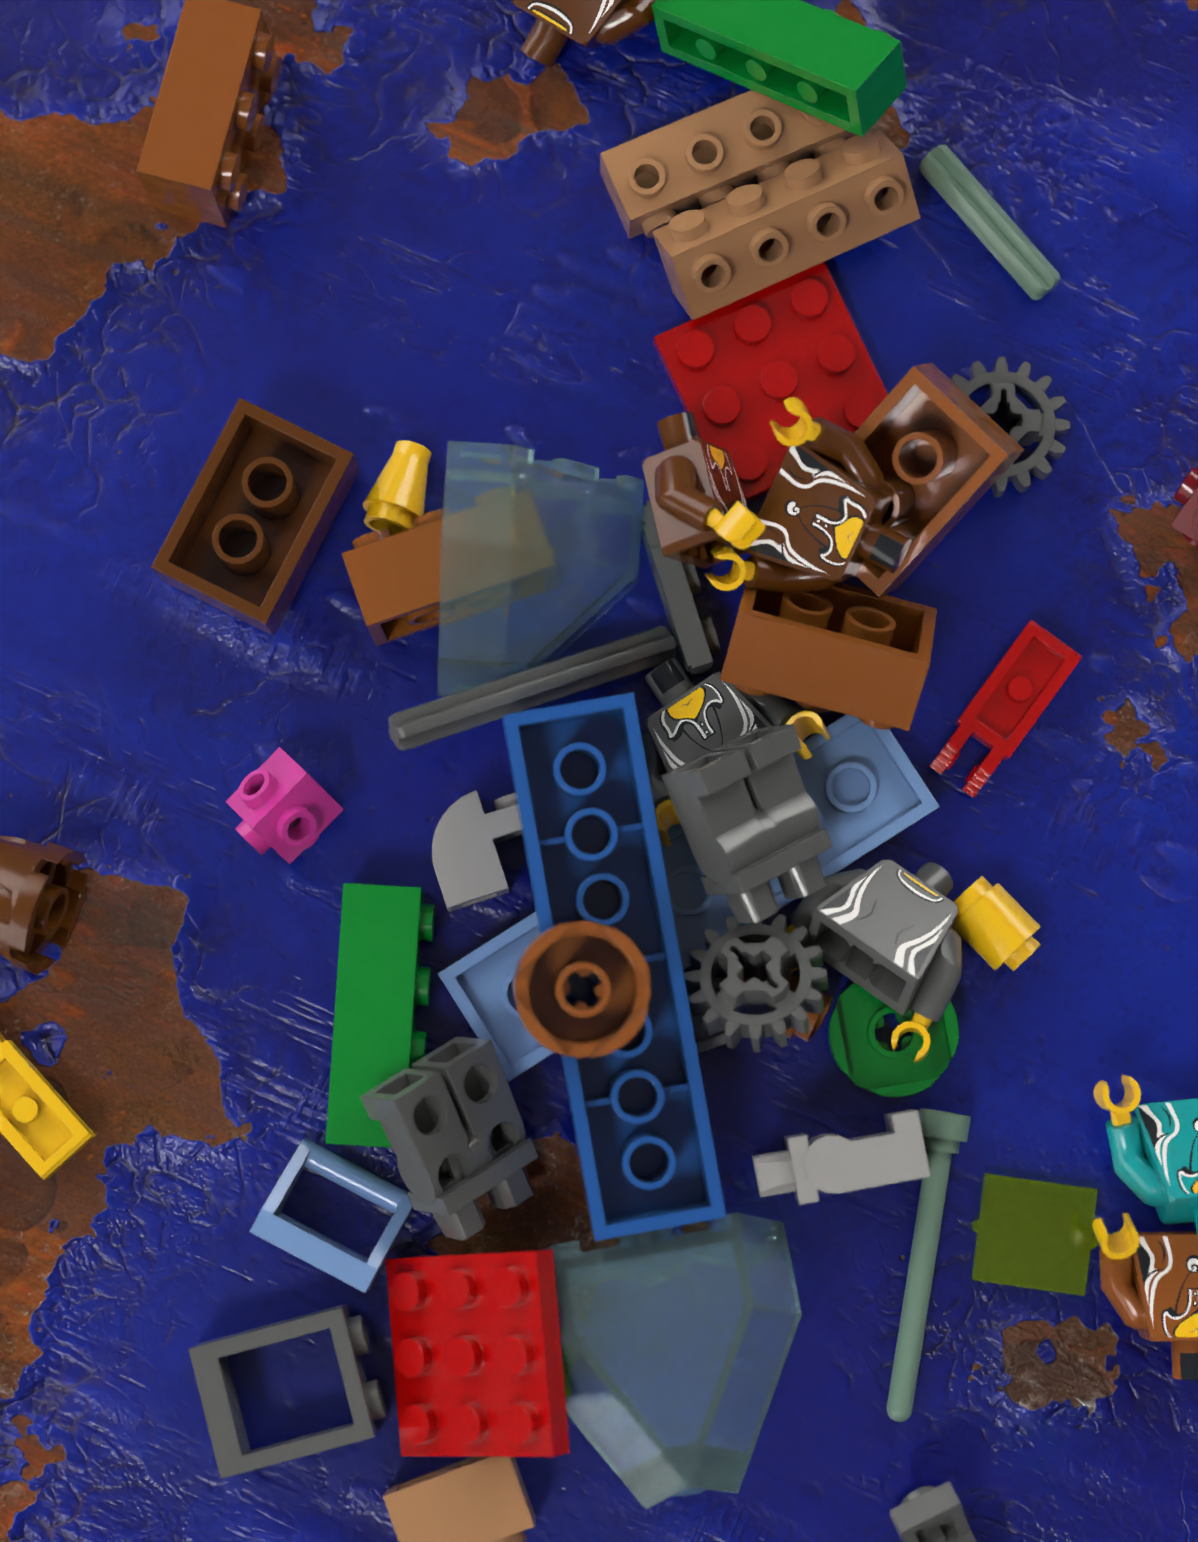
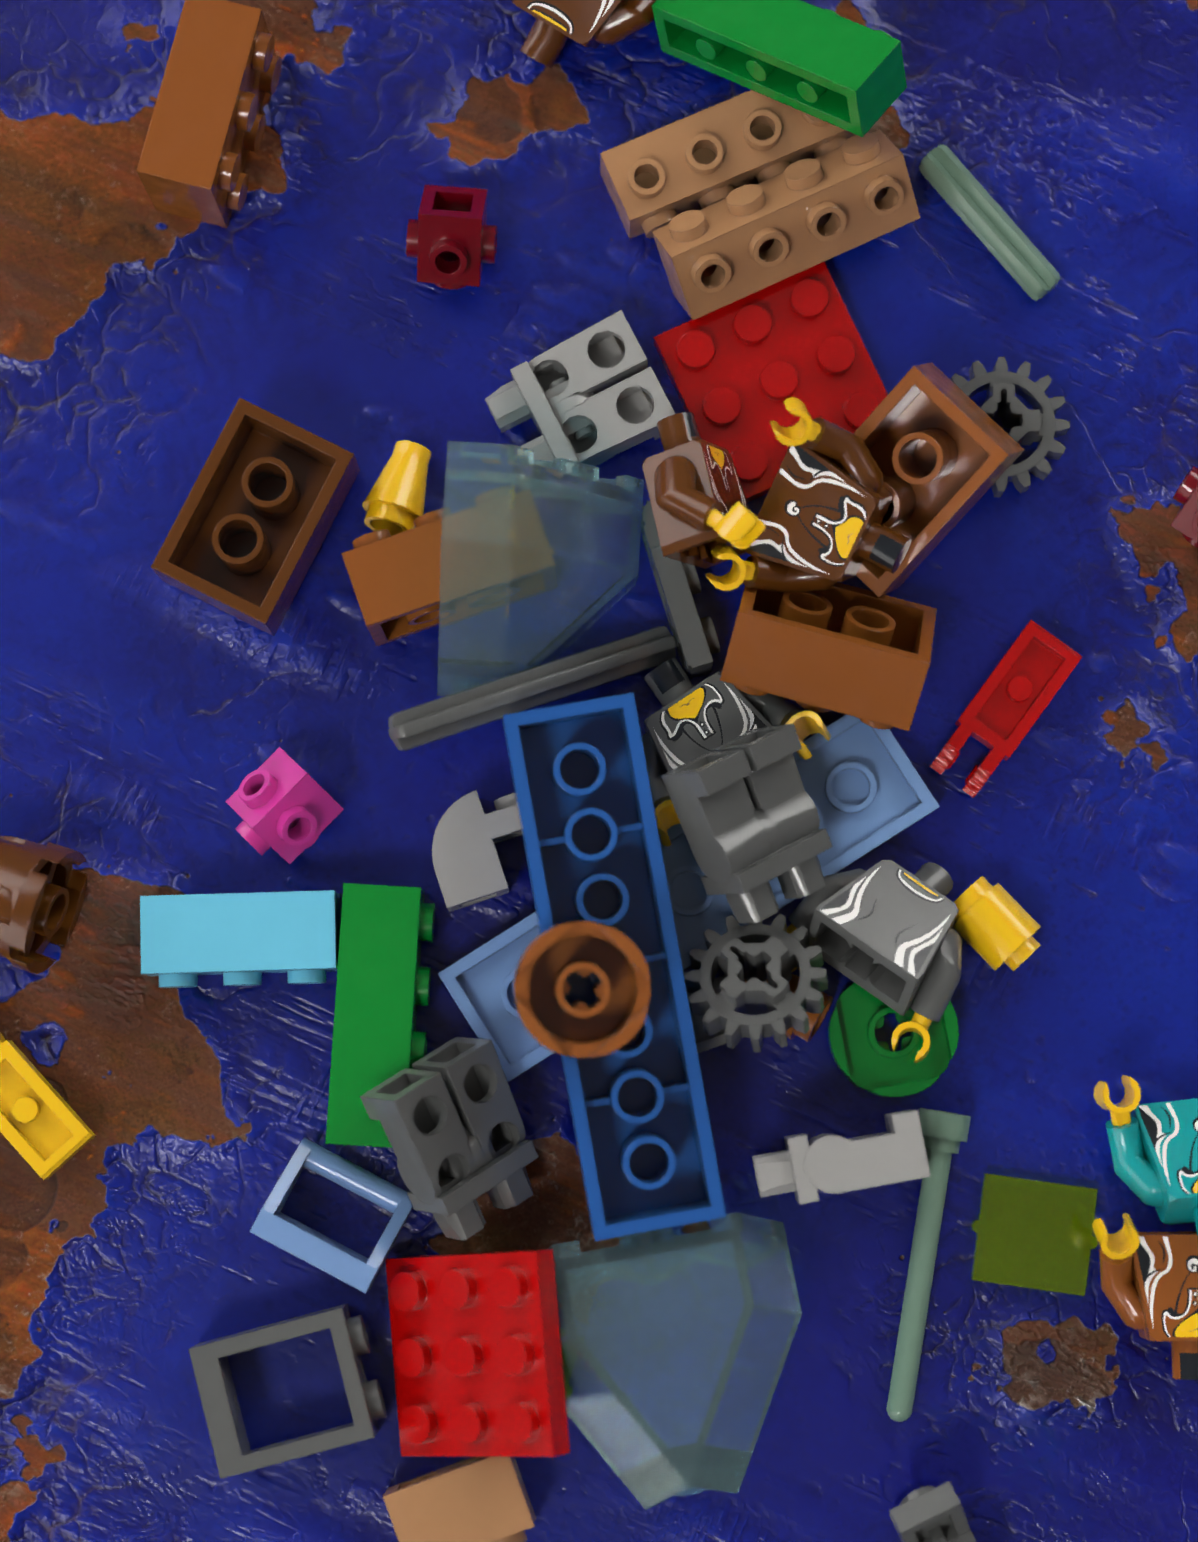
(240, 937): none -> medium azure brick
(451, 236): none -> dark red brick
(585, 396): none -> light grey hips

